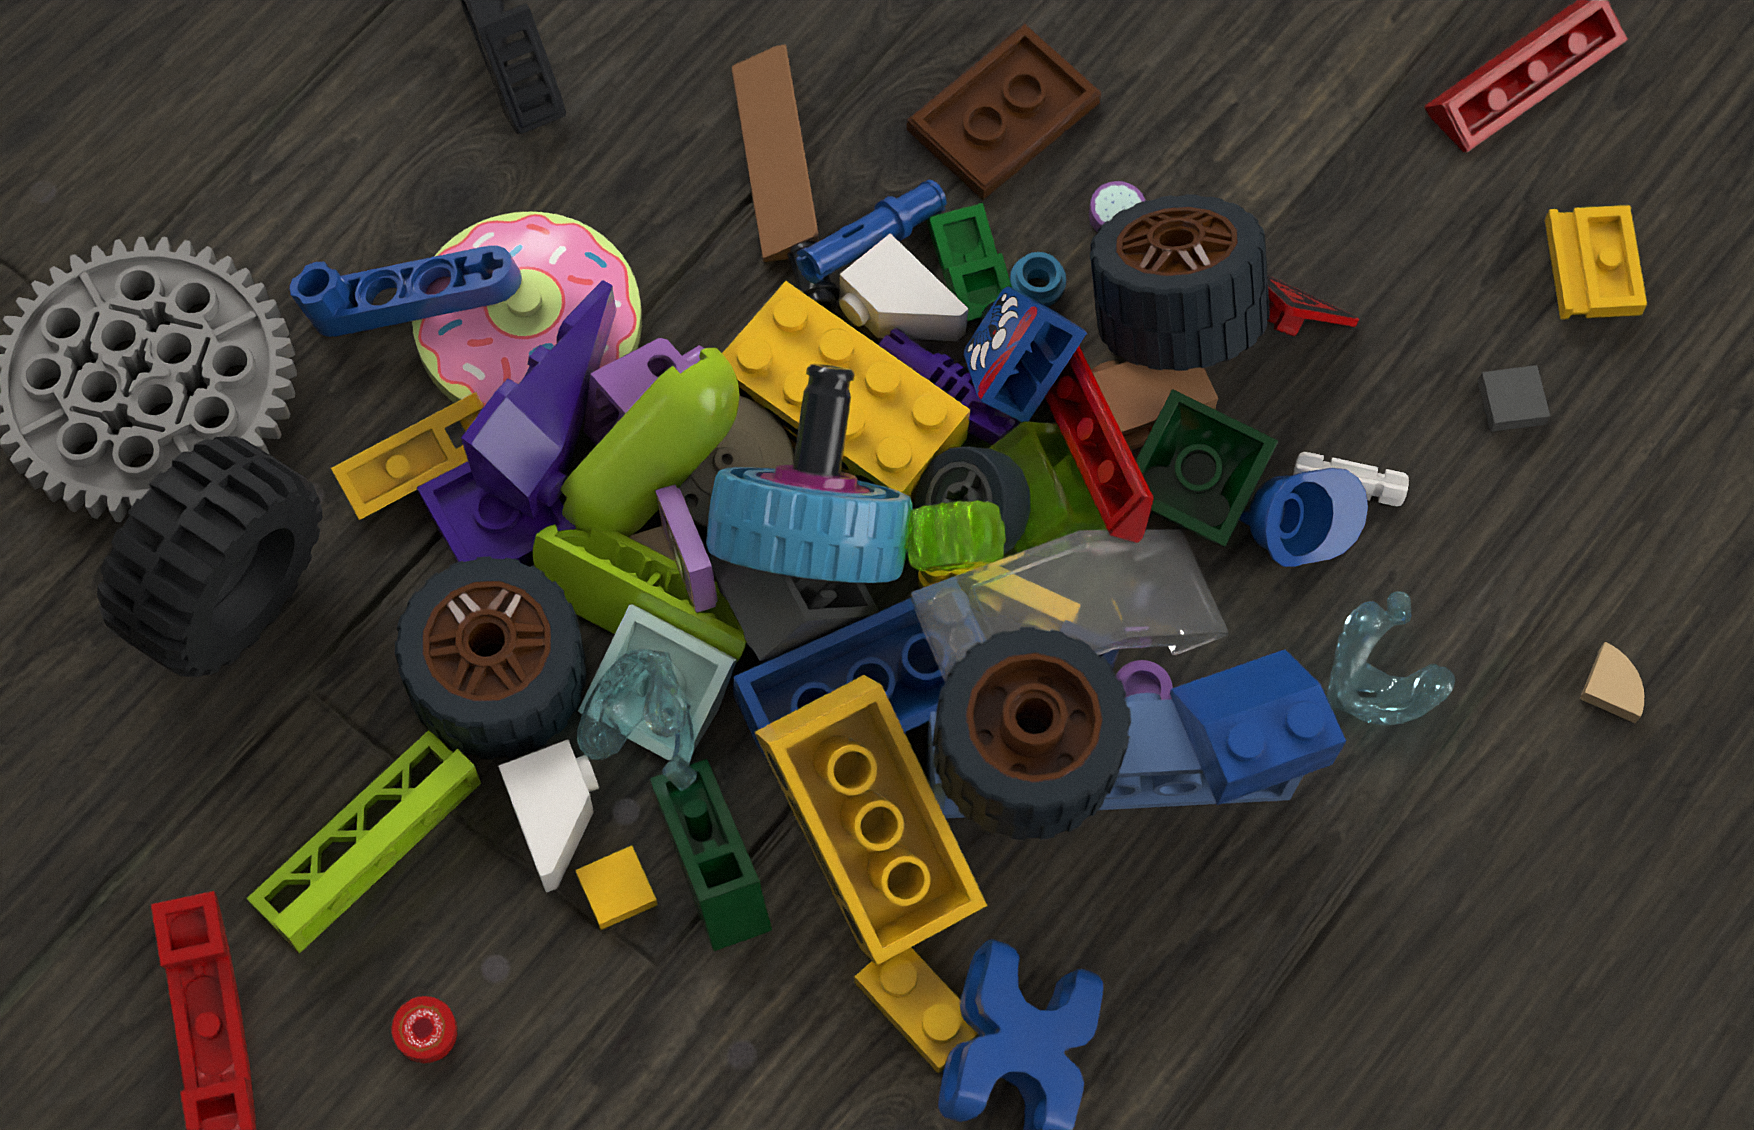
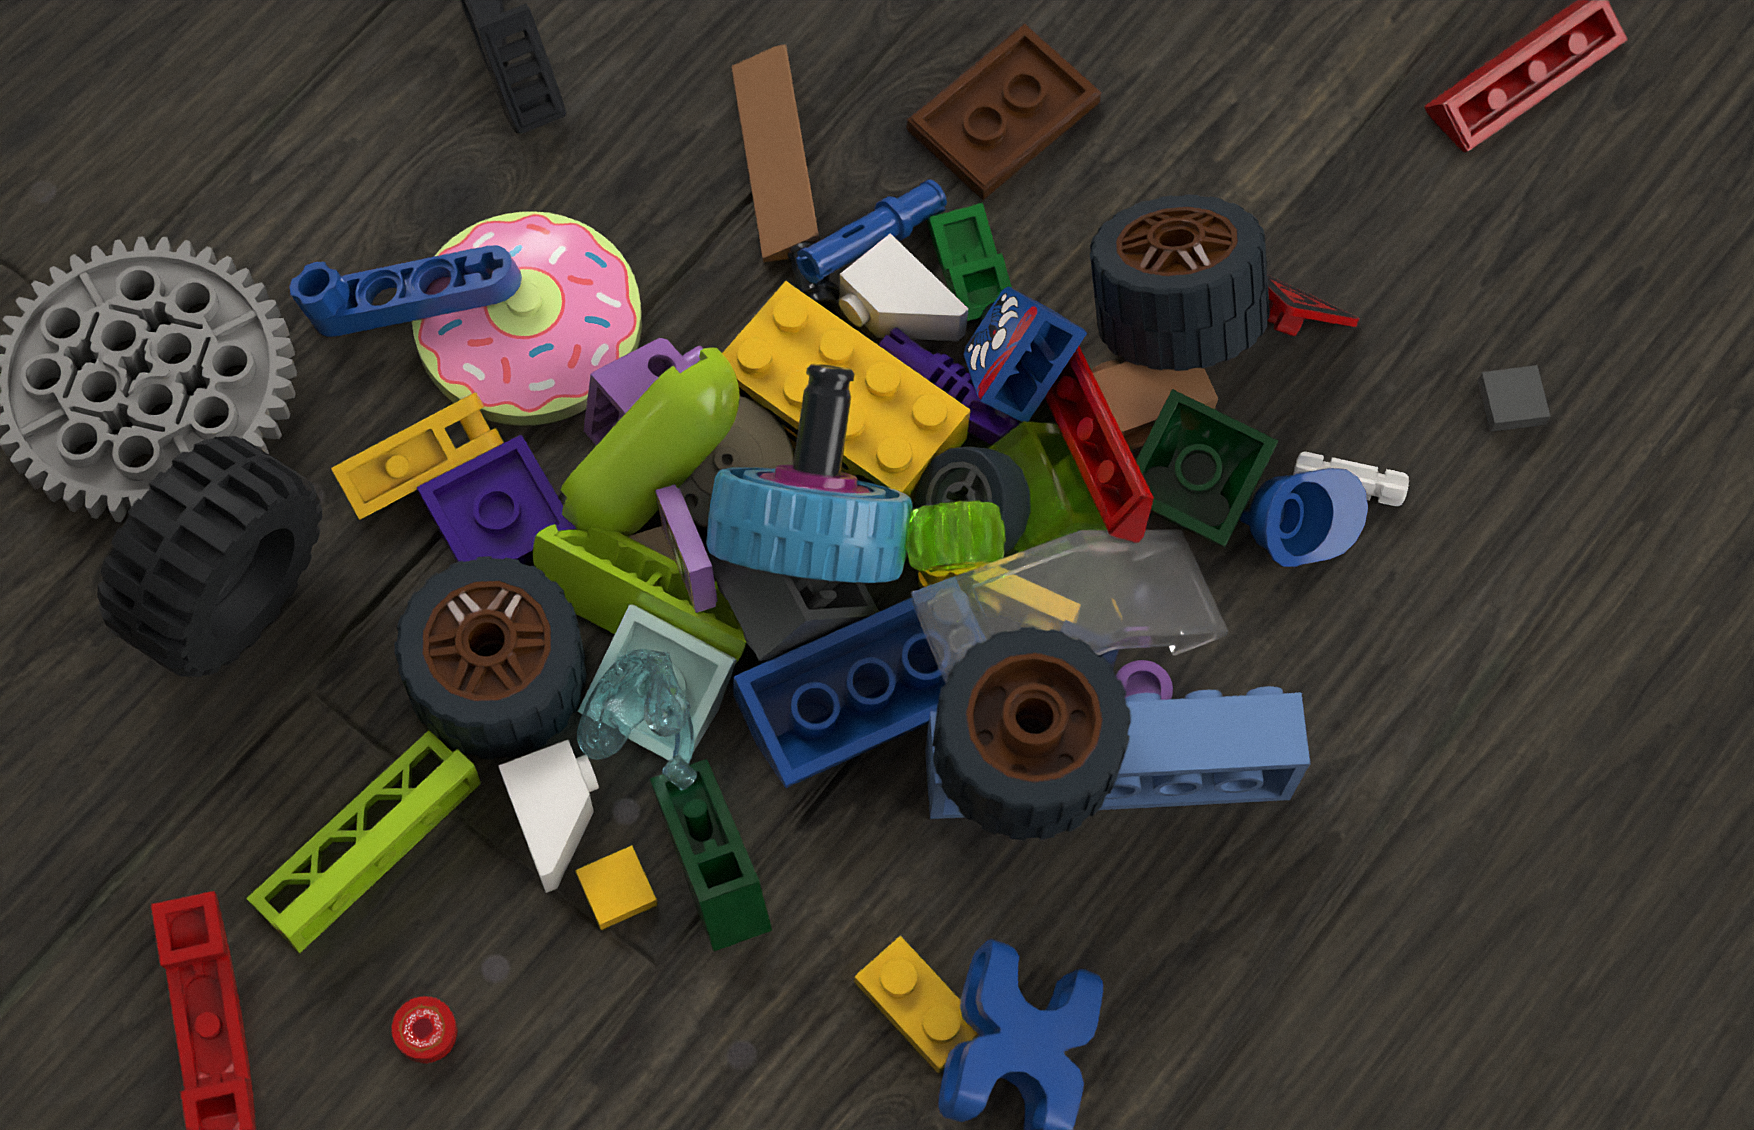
(530, 429): dark purple wedge -> none
(871, 818): yellow brick -> none
(1039, 266): dark azure plate -> none
(1110, 200): light aqua tile -> none
(1258, 725): blue slope -> none
(1397, 697): clear light blue helmet -> none
(1595, 262): yellow plate -> none
(1615, 685): tan tile -> none

